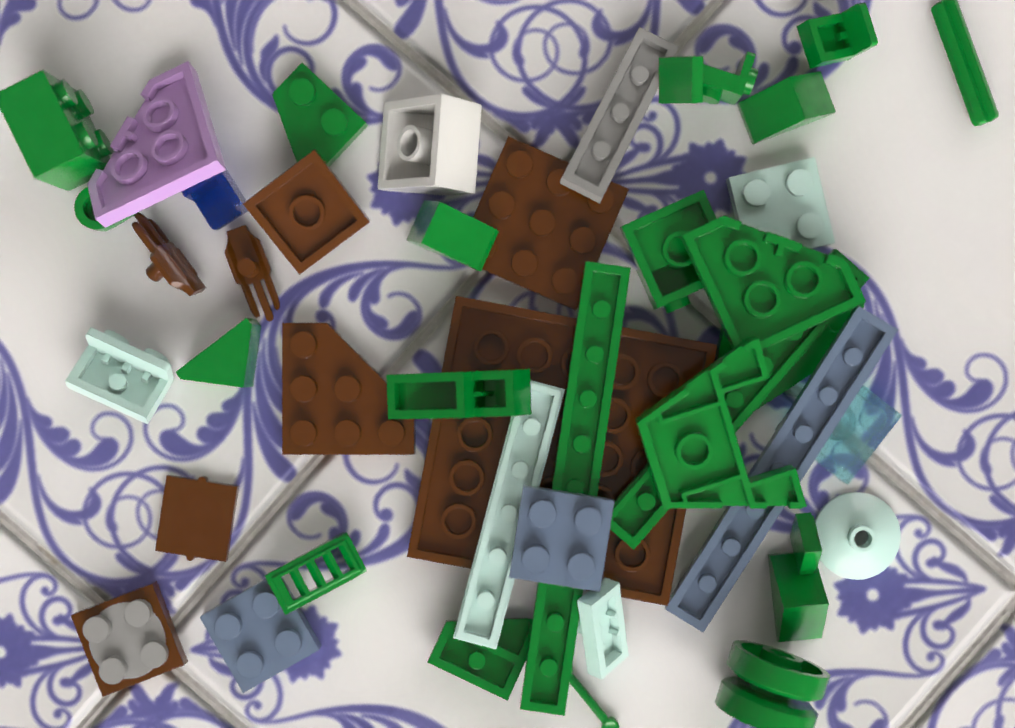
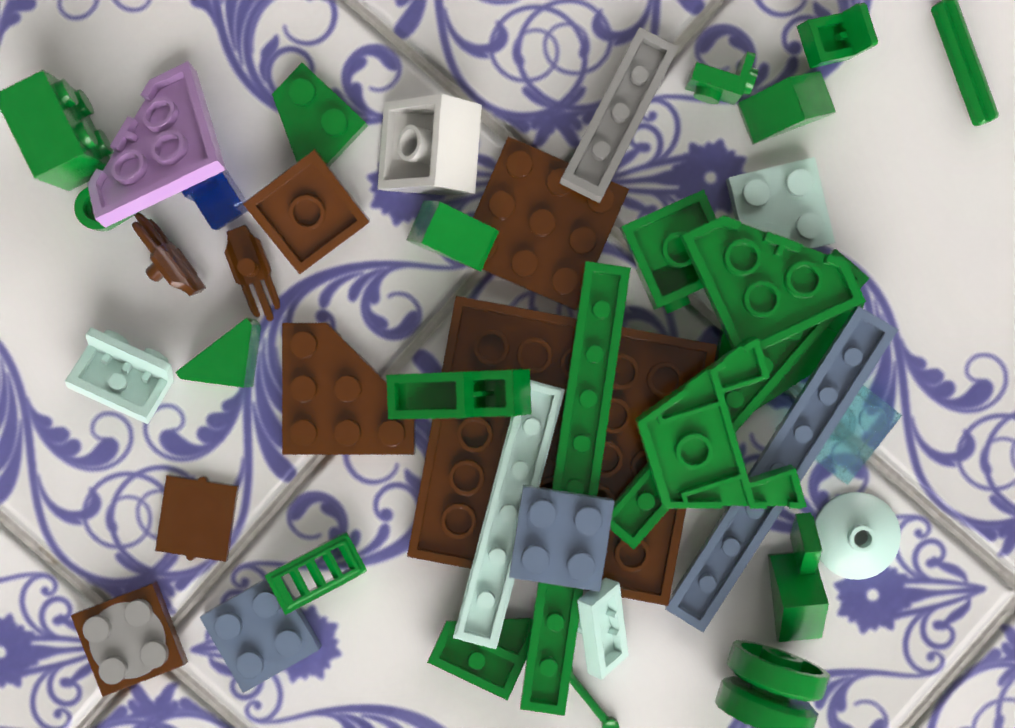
(681, 80): green tile -> none

